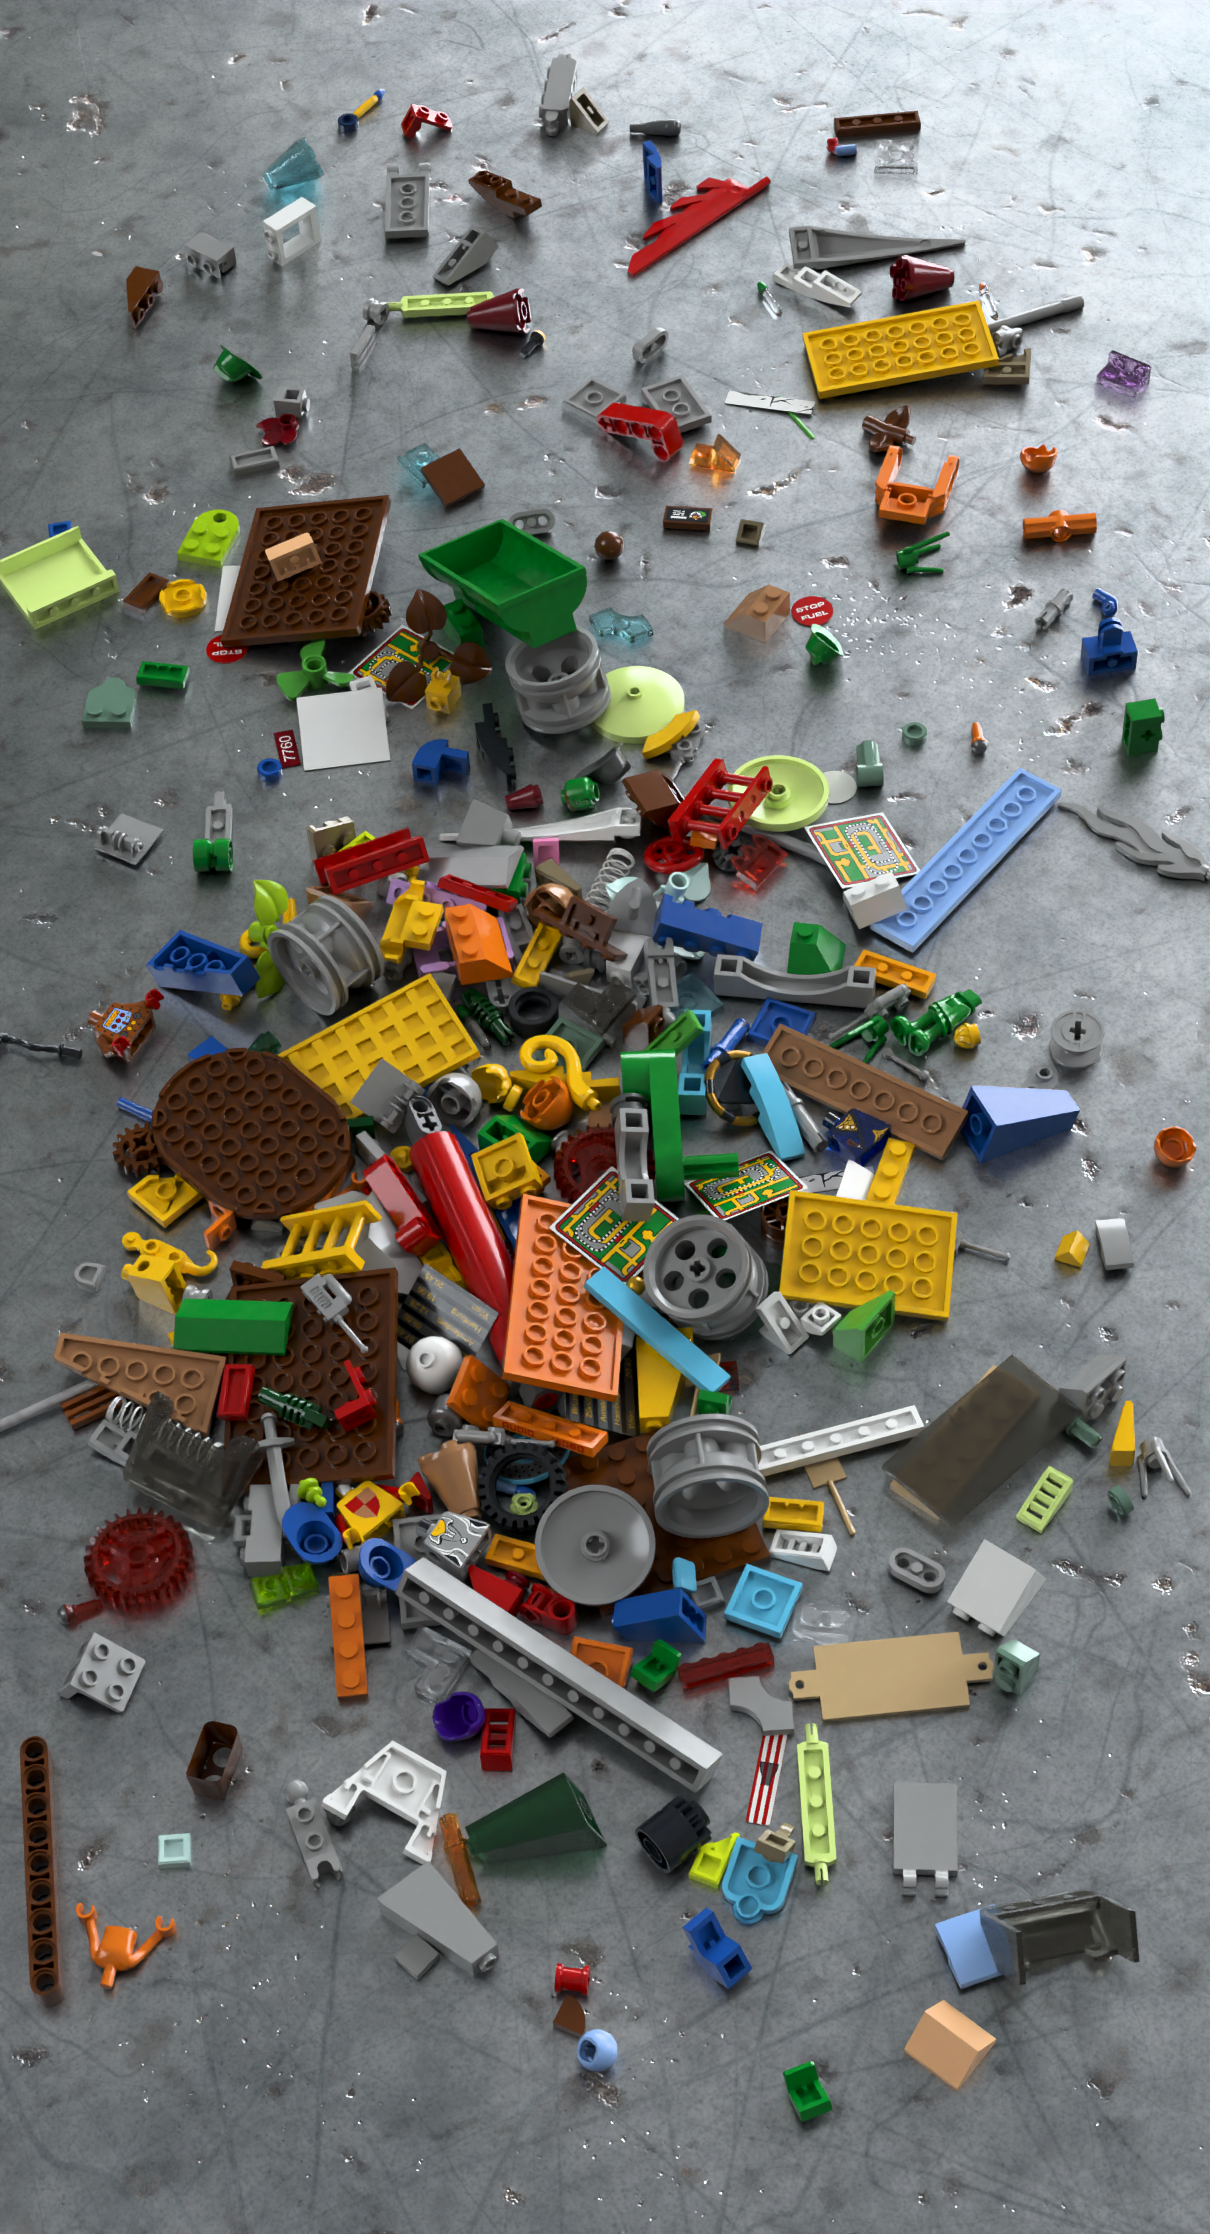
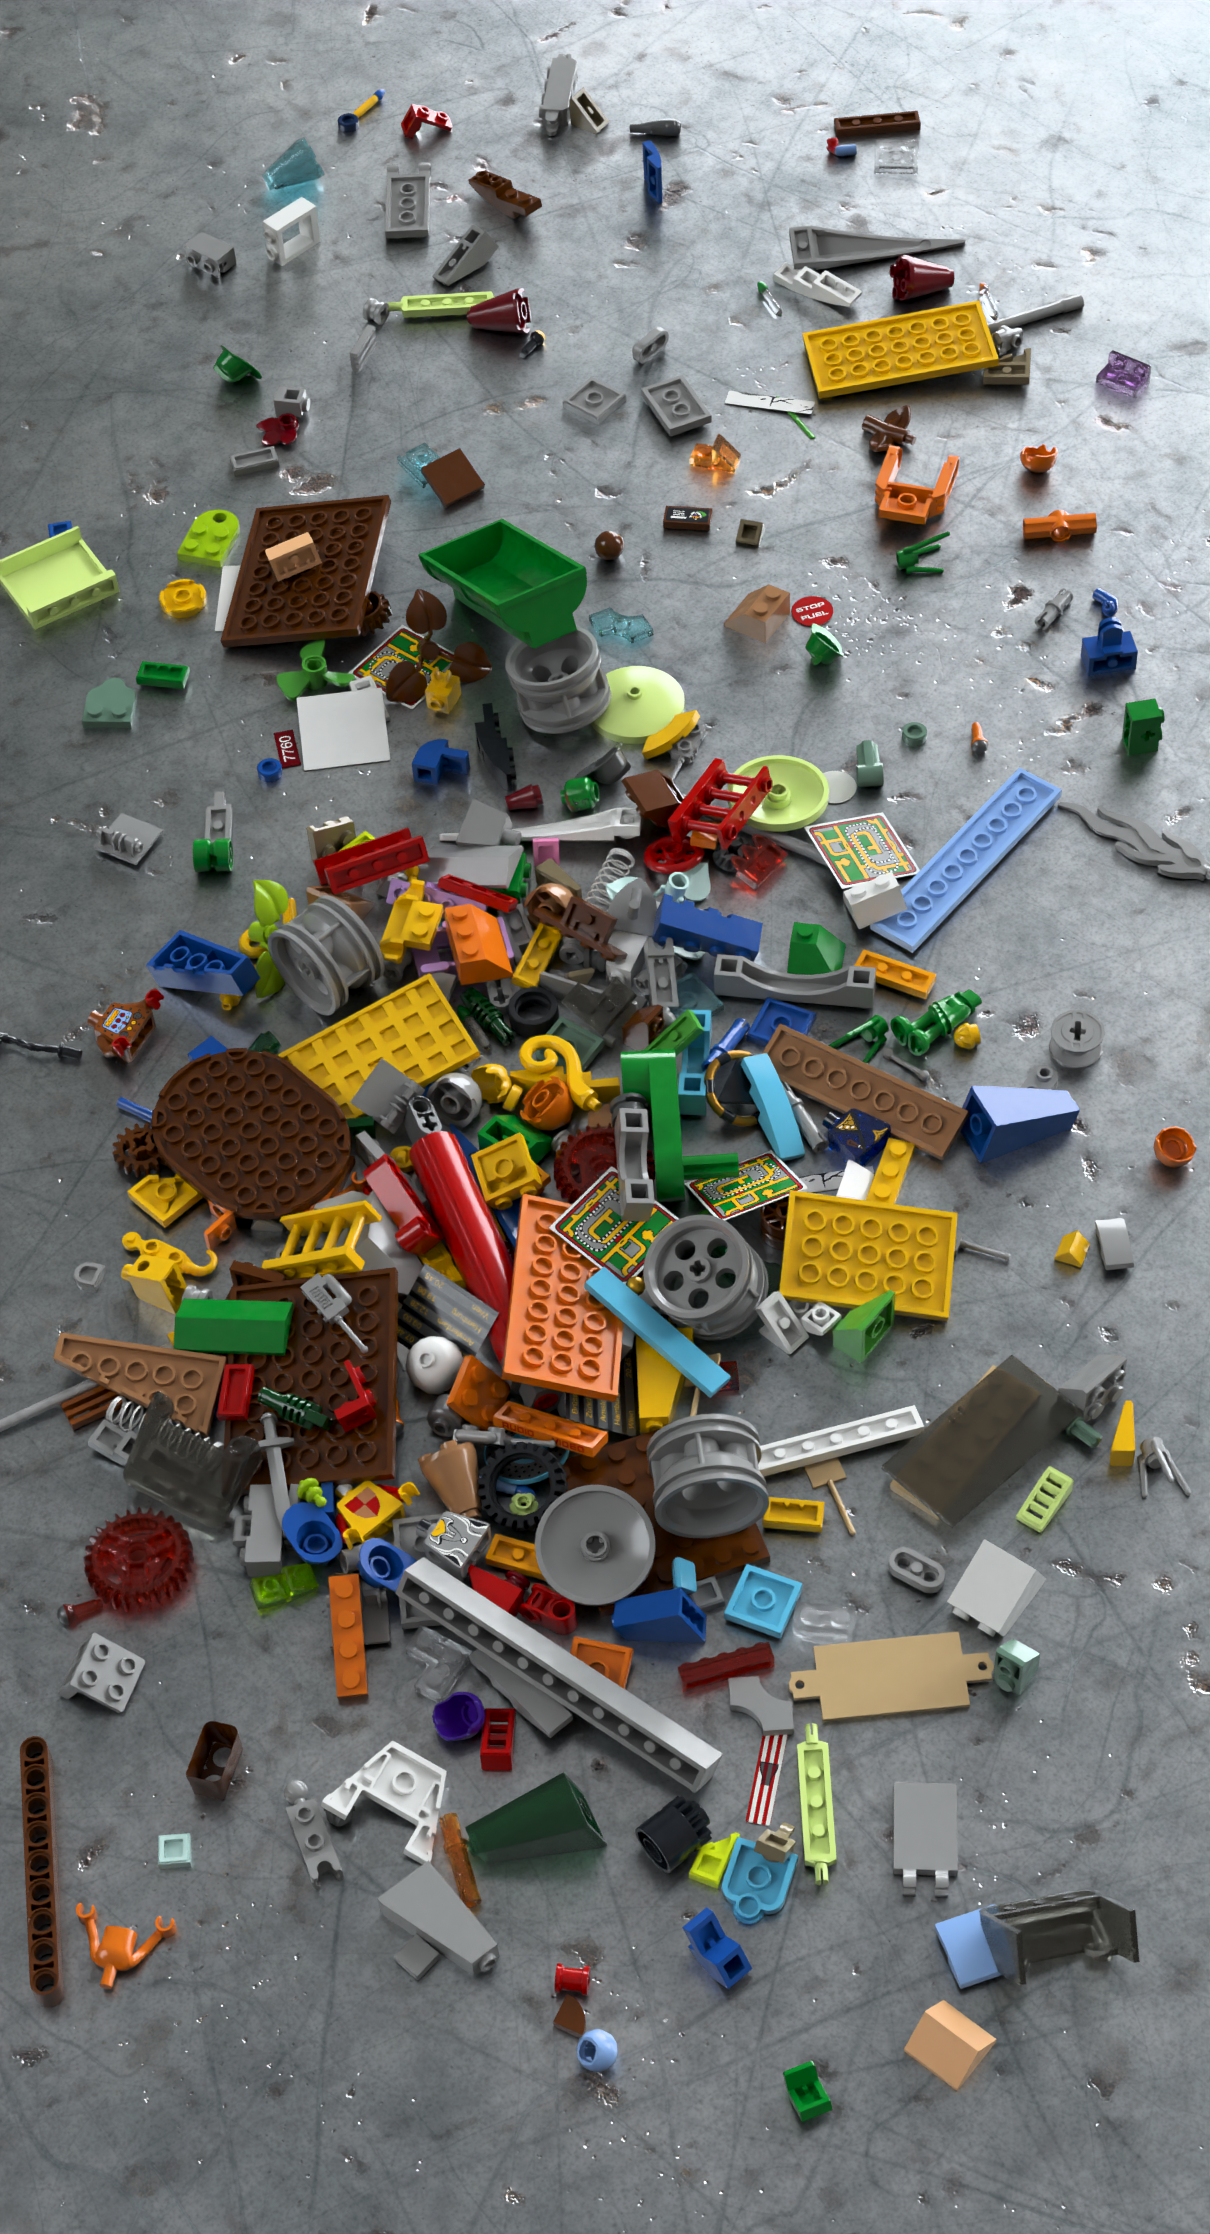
(142, 290): reddish brown slope -> none
(145, 593): reddish brown tile -> none
(224, 655): red sticker -> none
(424, 1500): red slope -> none
(462, 625): green brick -> none
(531, 519): light grey plate -> none
(645, 424): red beam -> none
(658, 1666): green bracket -> none
(699, 214): red animal -> none
(714, 1402): green bracket -> none
(819, 1558): white slope -> none
(894, 998): light grey piece -> none
(1120, 1500): sand green tile -> none

